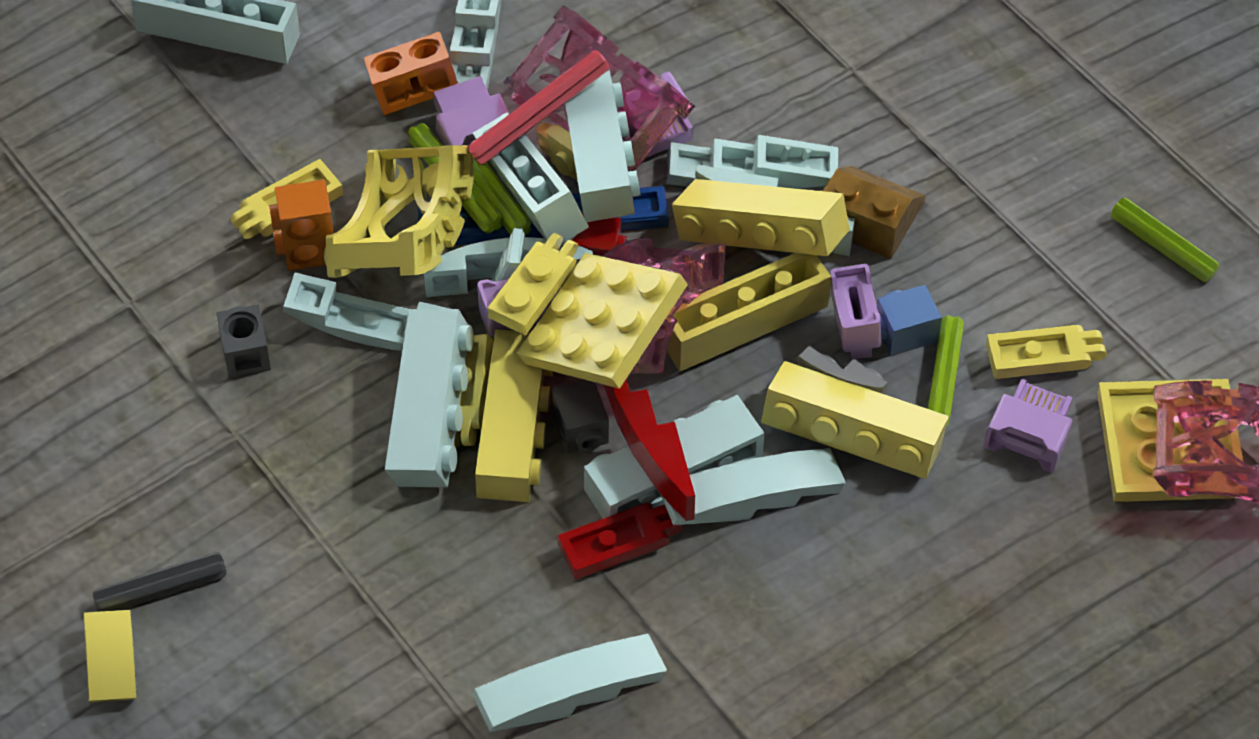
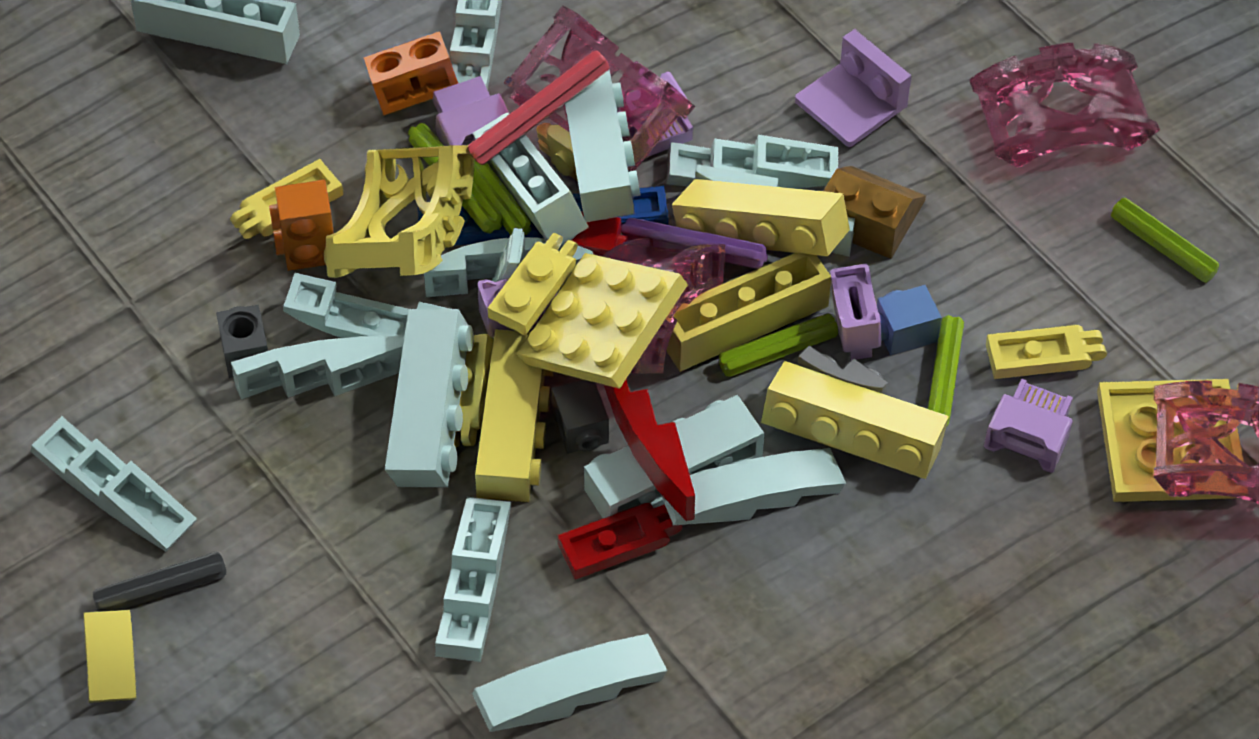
(112, 485): none -> light aqua slope
(305, 366): none -> light aqua slope
(473, 579): none -> light aqua slope
(665, 236): none -> medium lavender axle
(778, 344): none -> lime axle
(857, 92): none -> lavender bracket
(1111, 118): none -> clear pink fence

